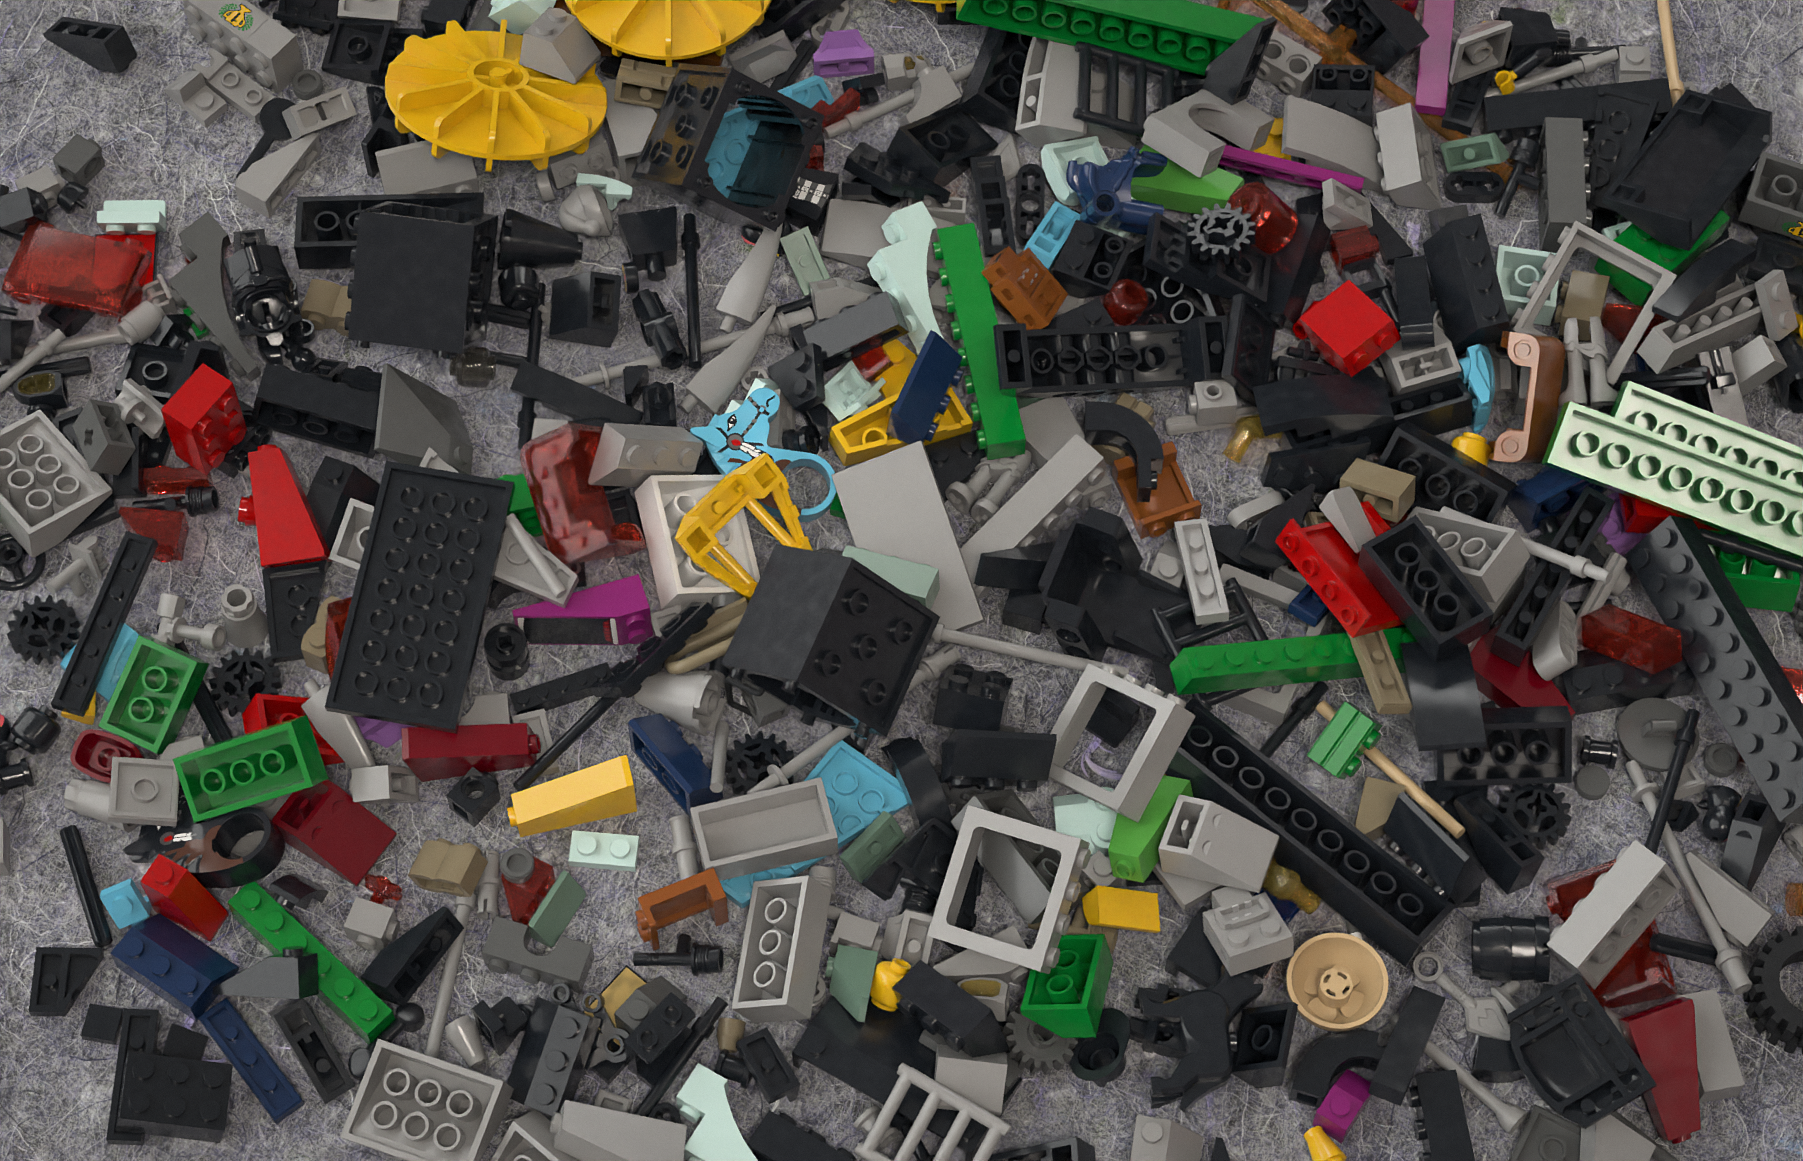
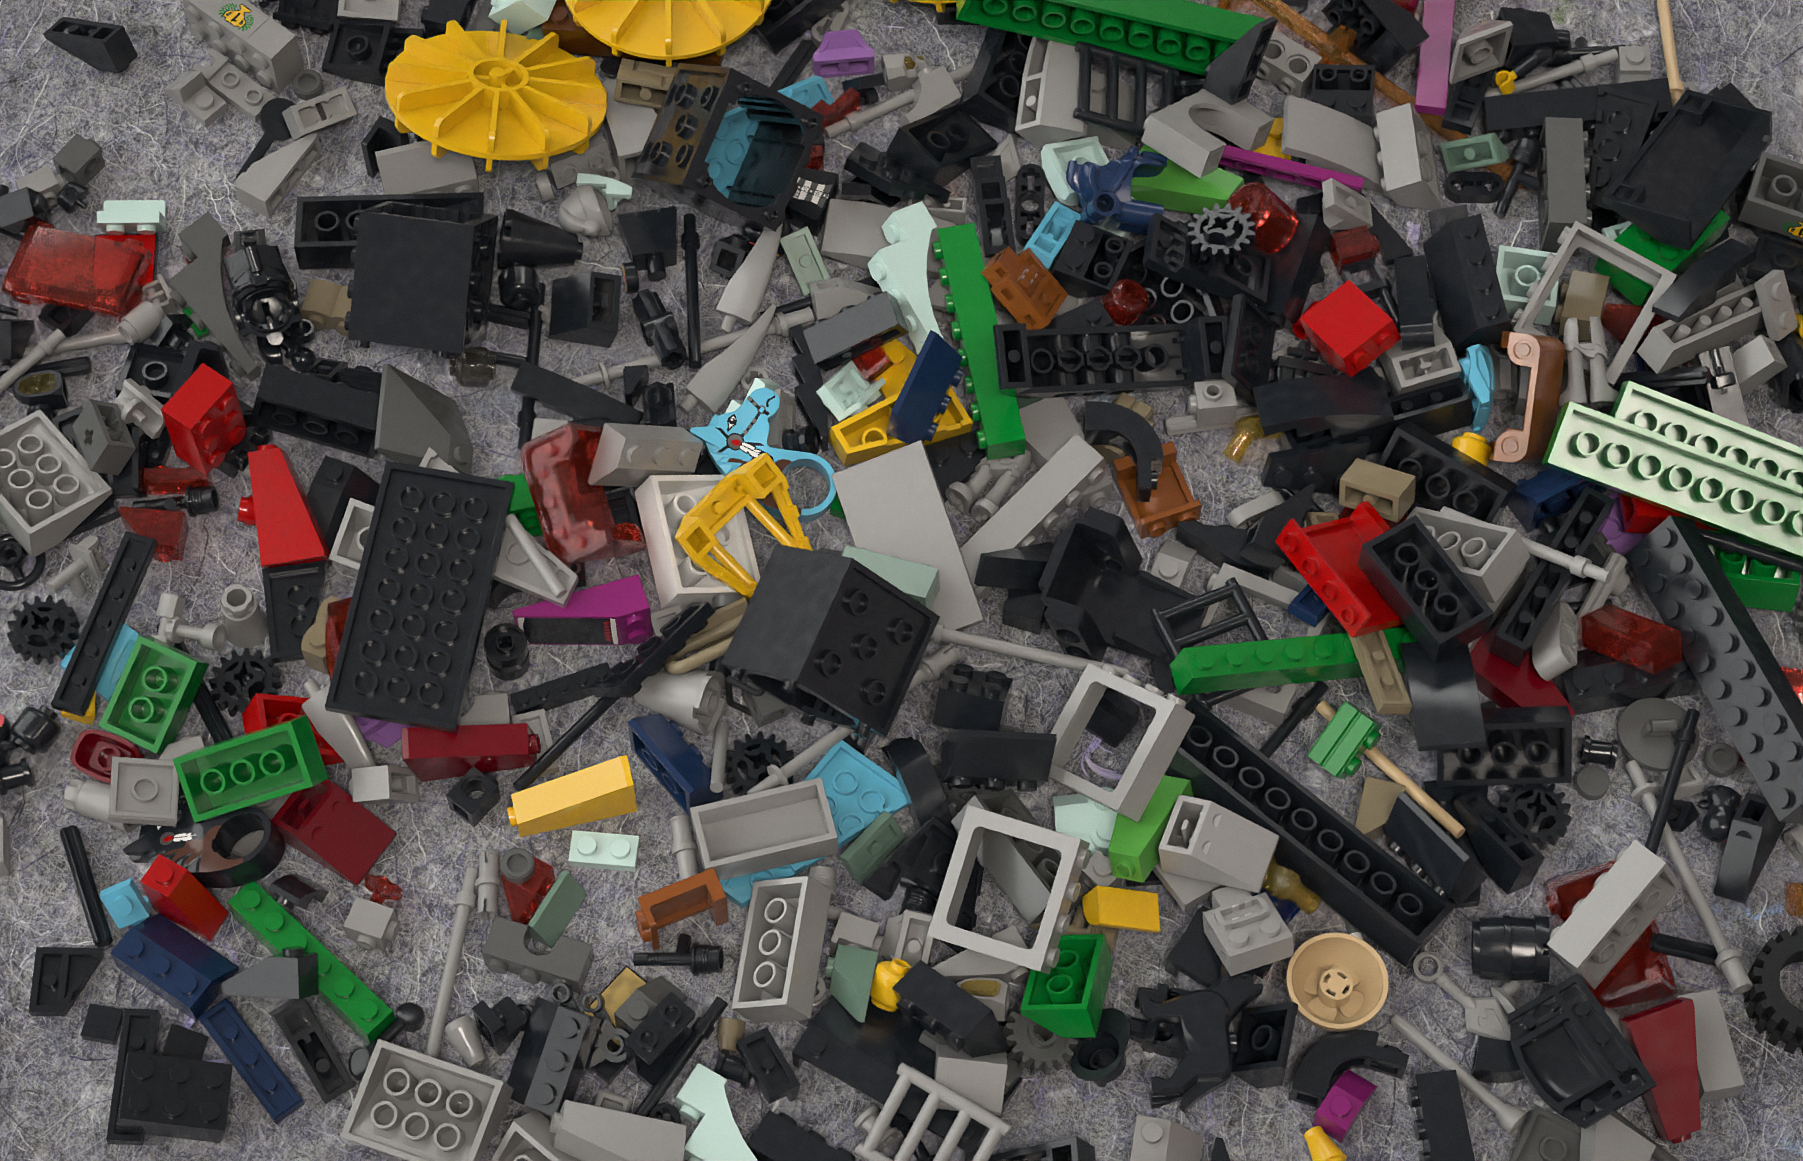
(378, 104): black tile -> none
(410, 958): black slope -> none
(448, 867): dark tan brick -> none
(558, 46): light grey slope -> none
(724, 255): none -> black brick
(765, 58): light grey slope -> none
(801, 377): black wing -> none
(1201, 571): light grey plate -> none
(1348, 517): light grey slope -> none
(1406, 1045): black slope -> none
(1733, 905): light grey slope -> none

